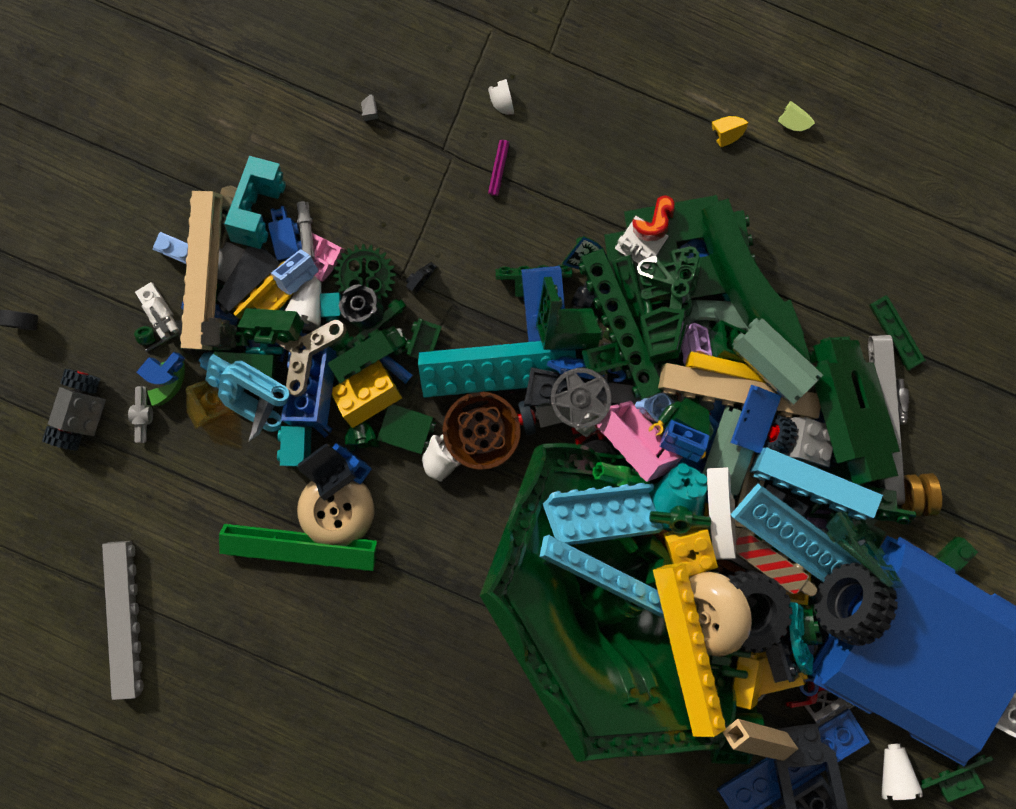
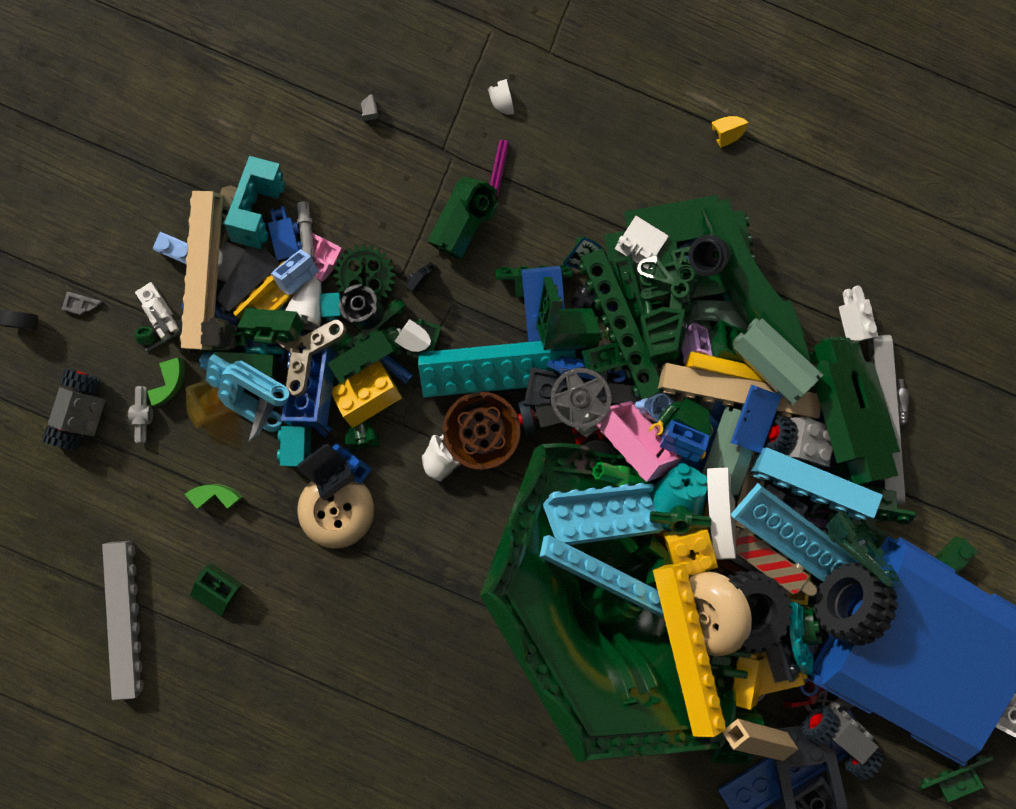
(79, 304): none -> flat silver tile
(160, 373): blue brick -> none
(203, 494): none -> bright green brick
(215, 589): none -> dark green slope
(295, 547): green brick -> none
(406, 429): dark green brick -> none
(413, 337): none -> white brick
(462, 216): none -> dark green brick
(659, 225): red animal -> none
(703, 257): none -> black piece
(795, 118): yellowish green brick -> none
(850, 735): none -> brick
(857, 315): none -> white hinge
(894, 326): dark green tile -> none
(898, 775): white cone -> none
(922, 494): pearl gold wheel -> none

